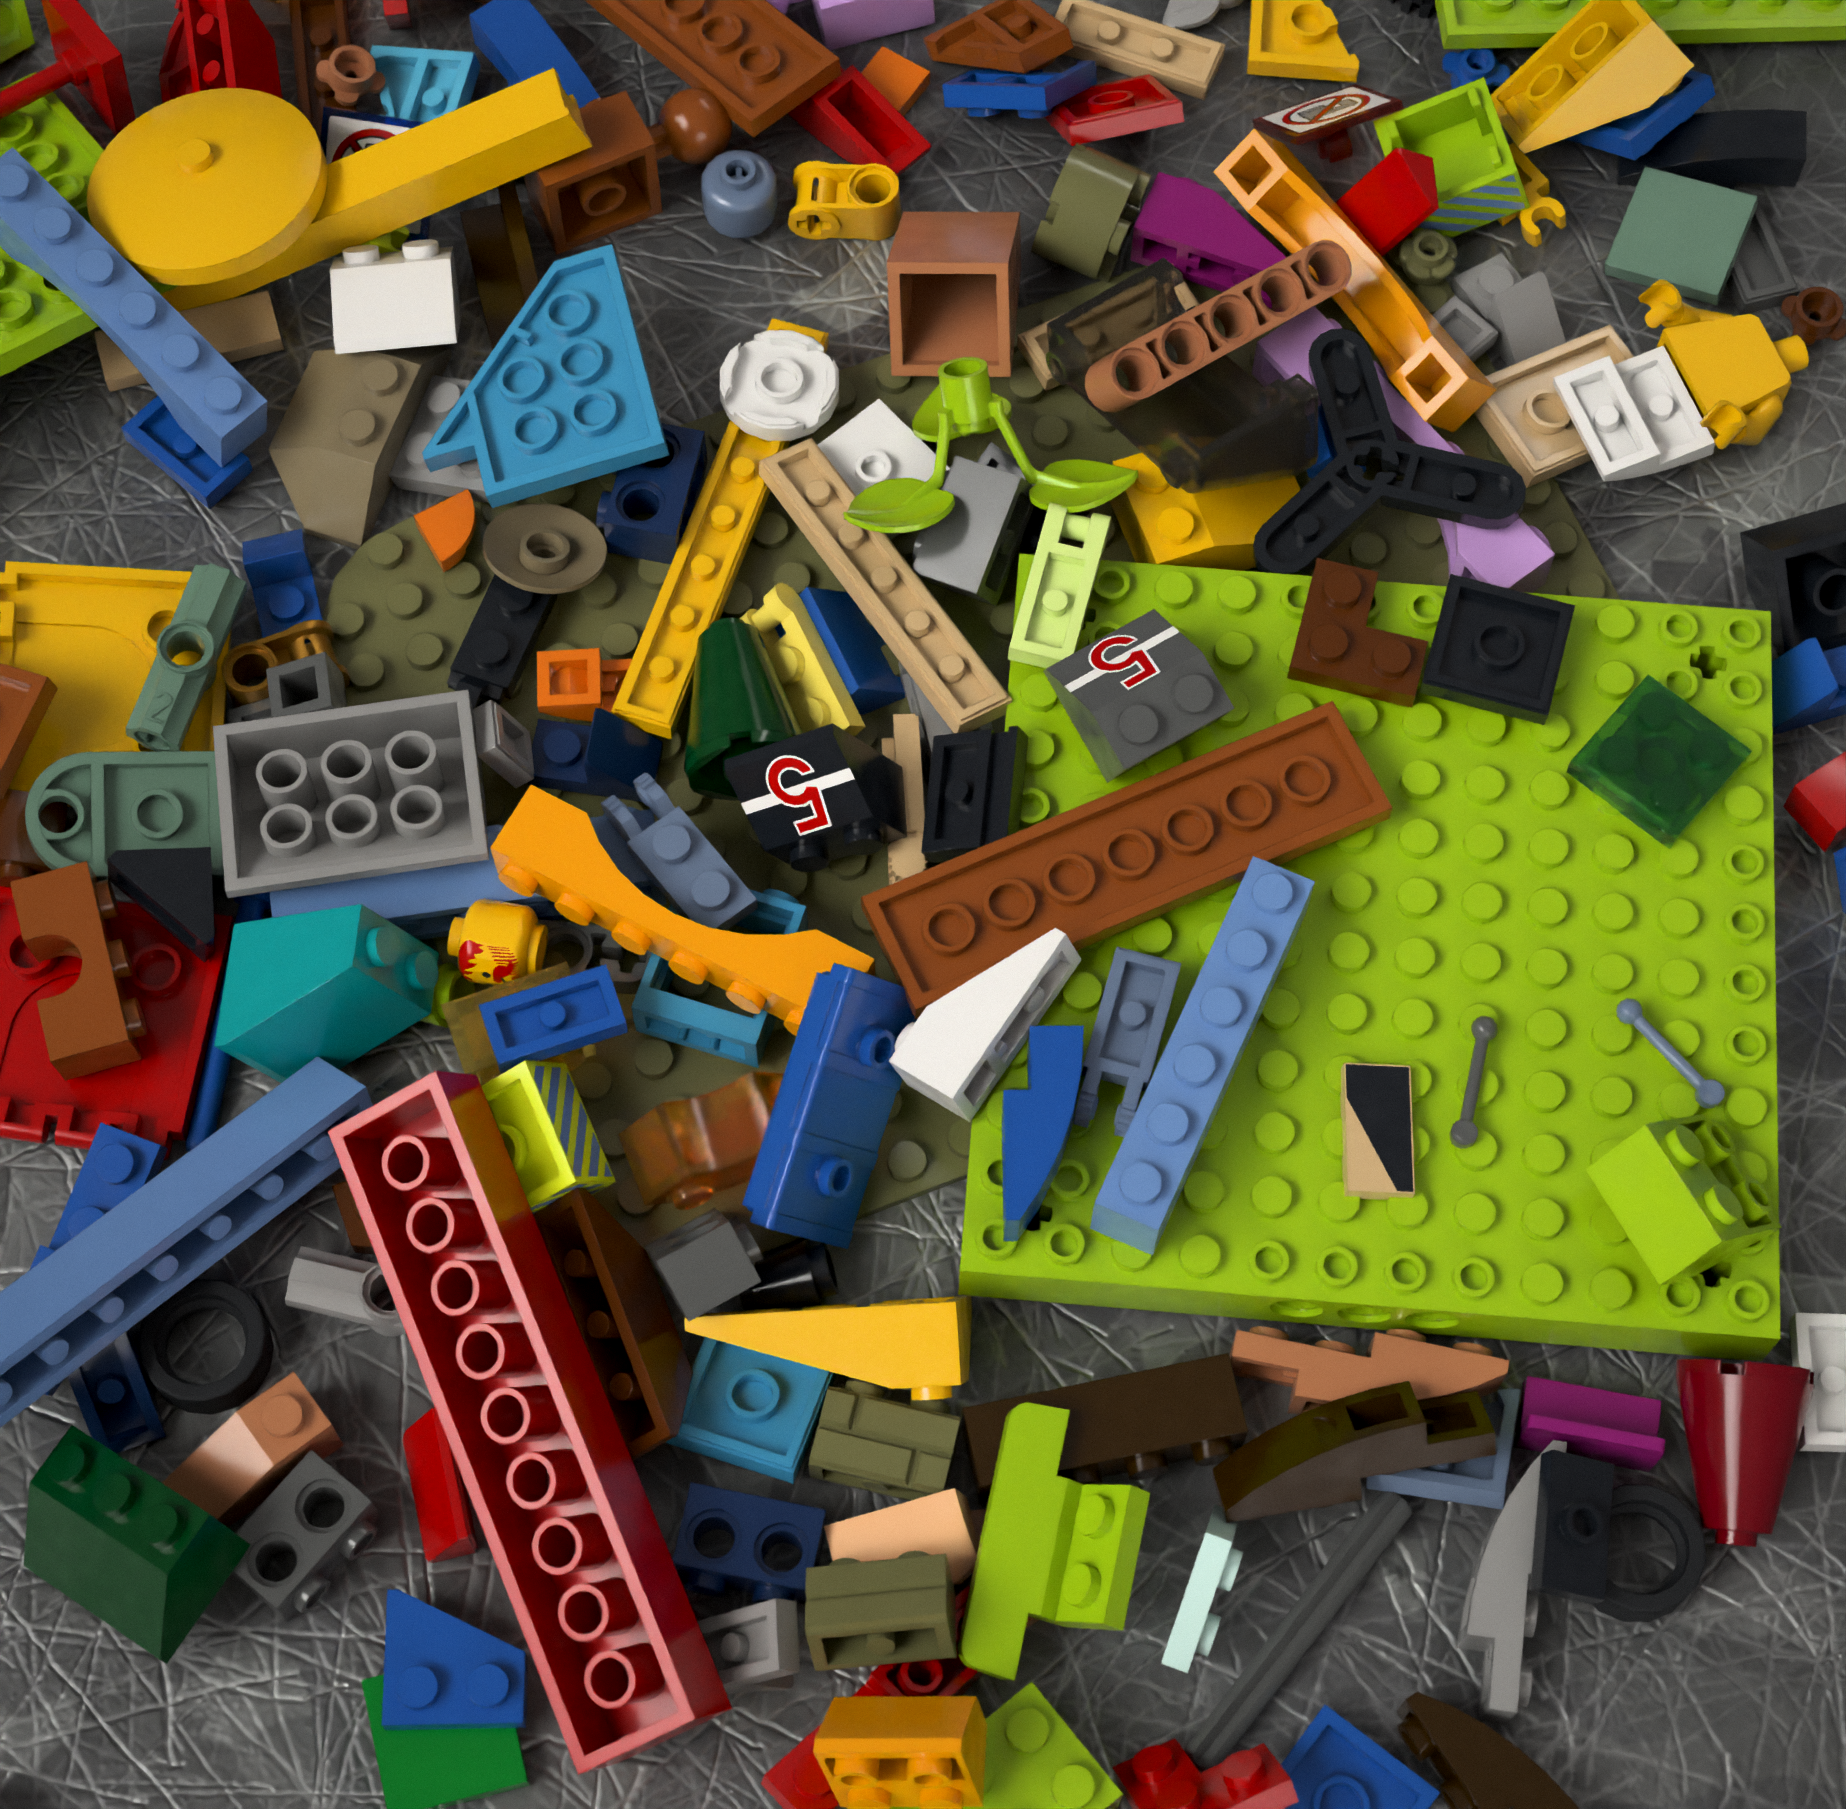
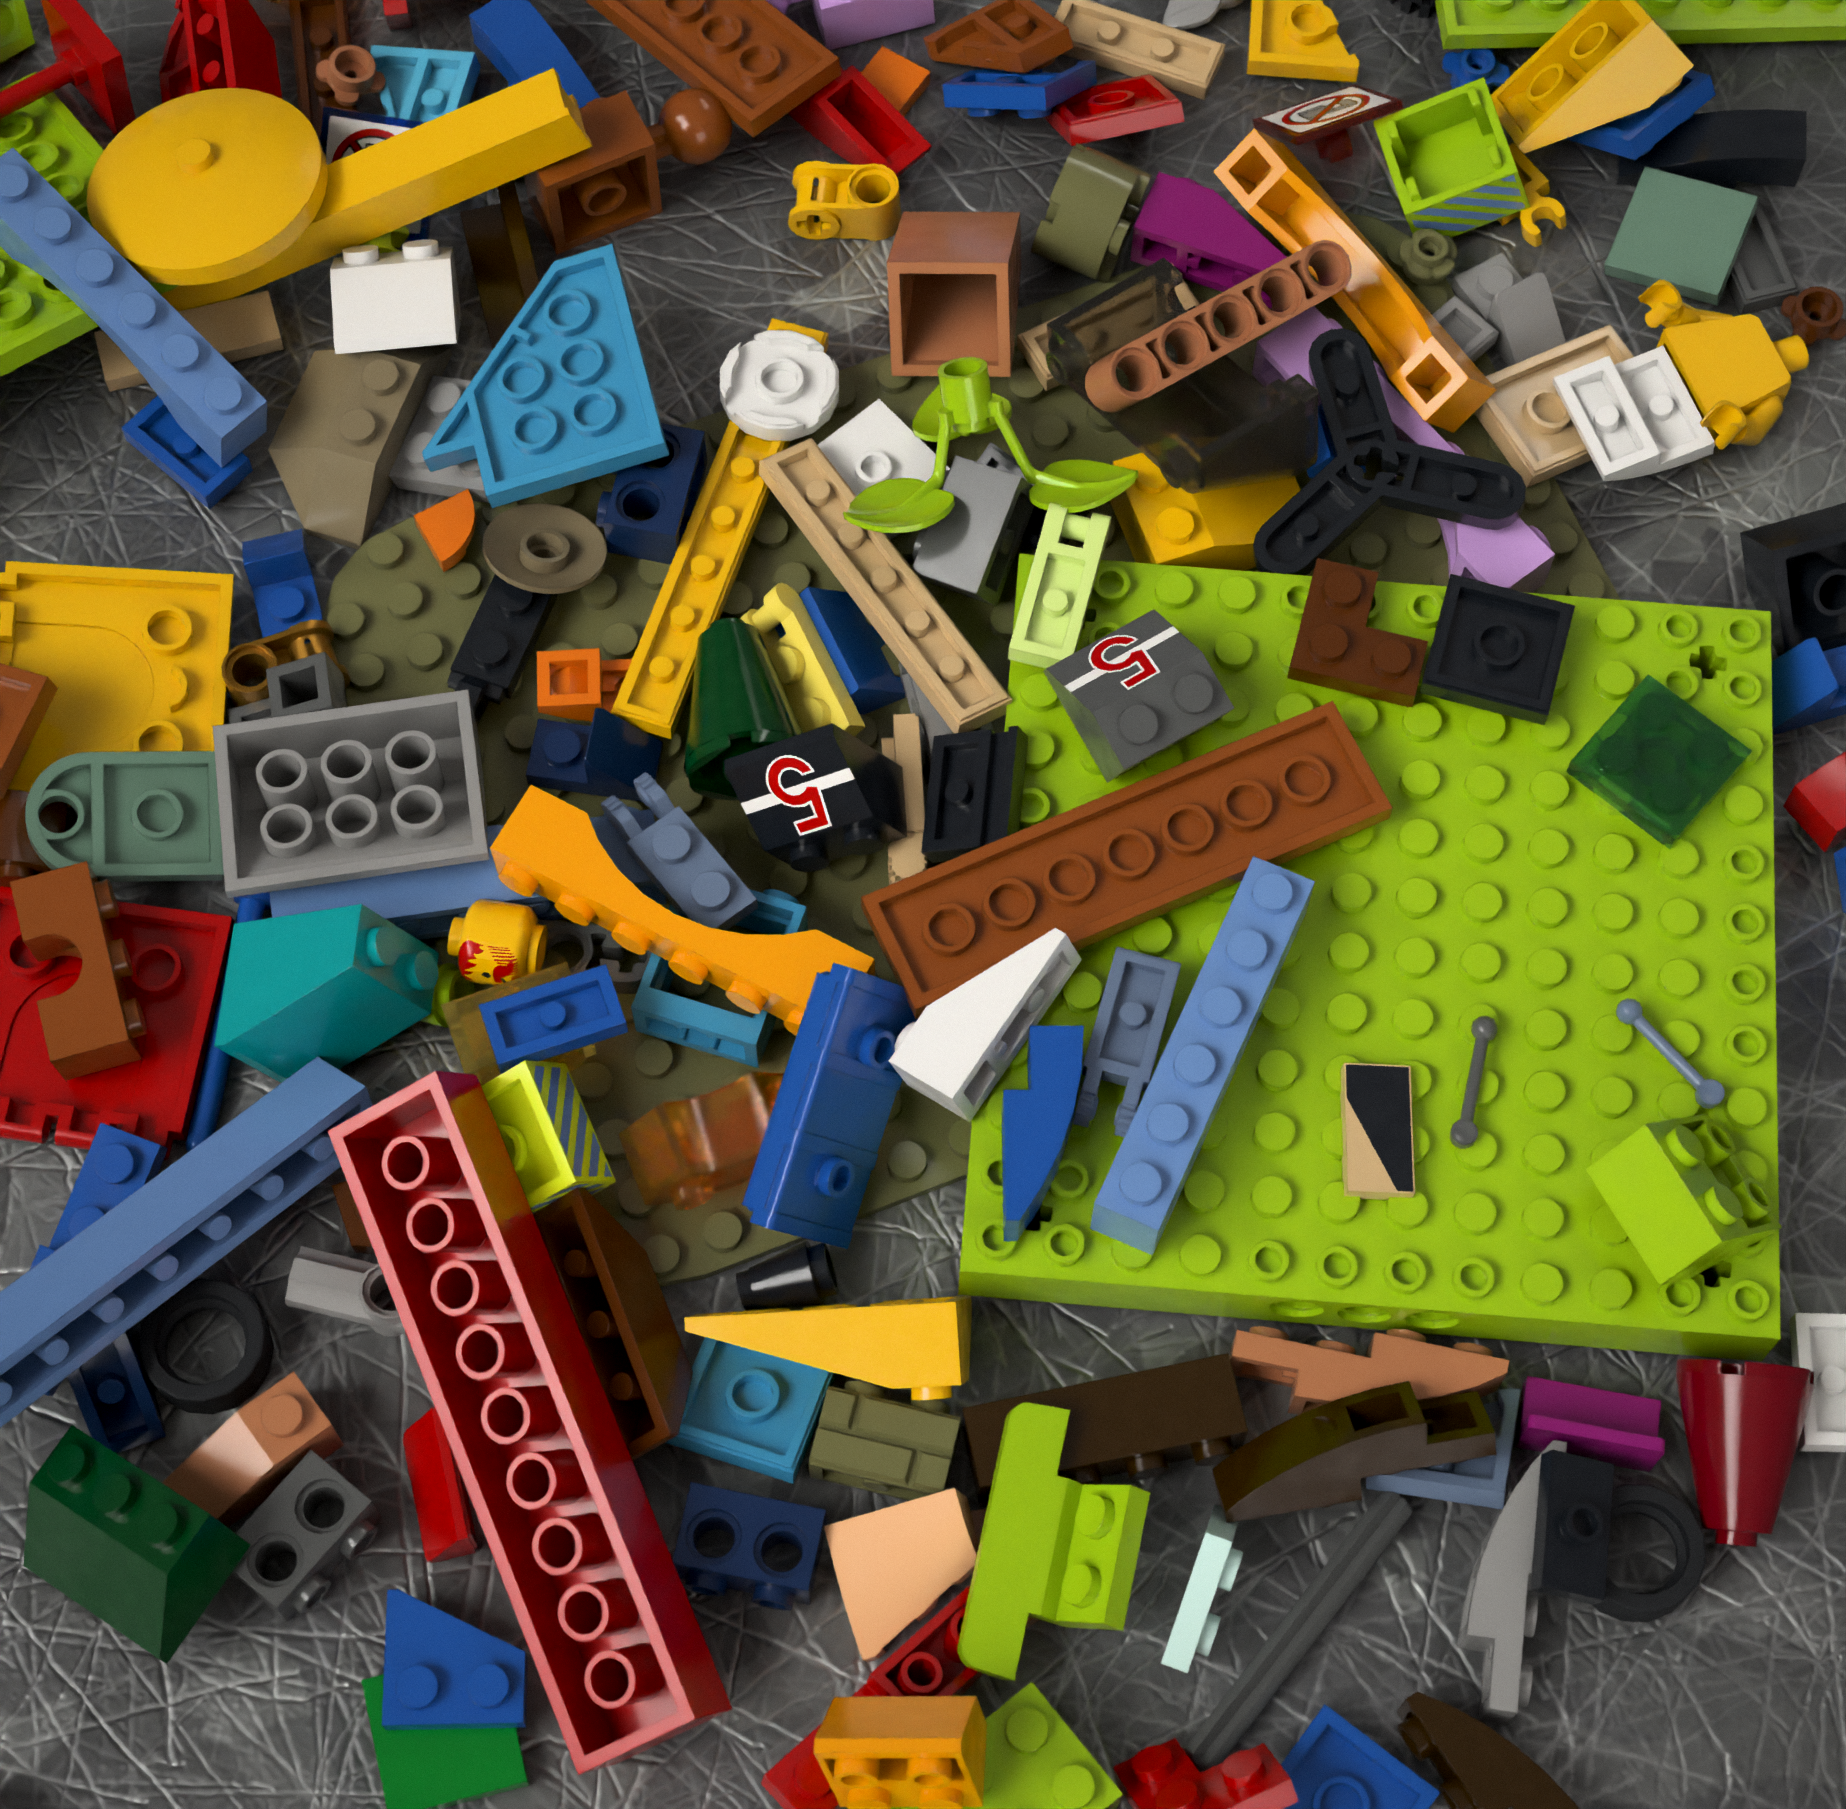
(172, 889): black slope -> none
(175, 690): sand green piece -> none
(503, 743): light grey tile -> none
(706, 1262): dark grey brick -> none
(739, 194): sand blue head -> none
(755, 1646): light grey slope -> none
(880, 1611): olive brick -> none
(1392, 198): red slope -> none

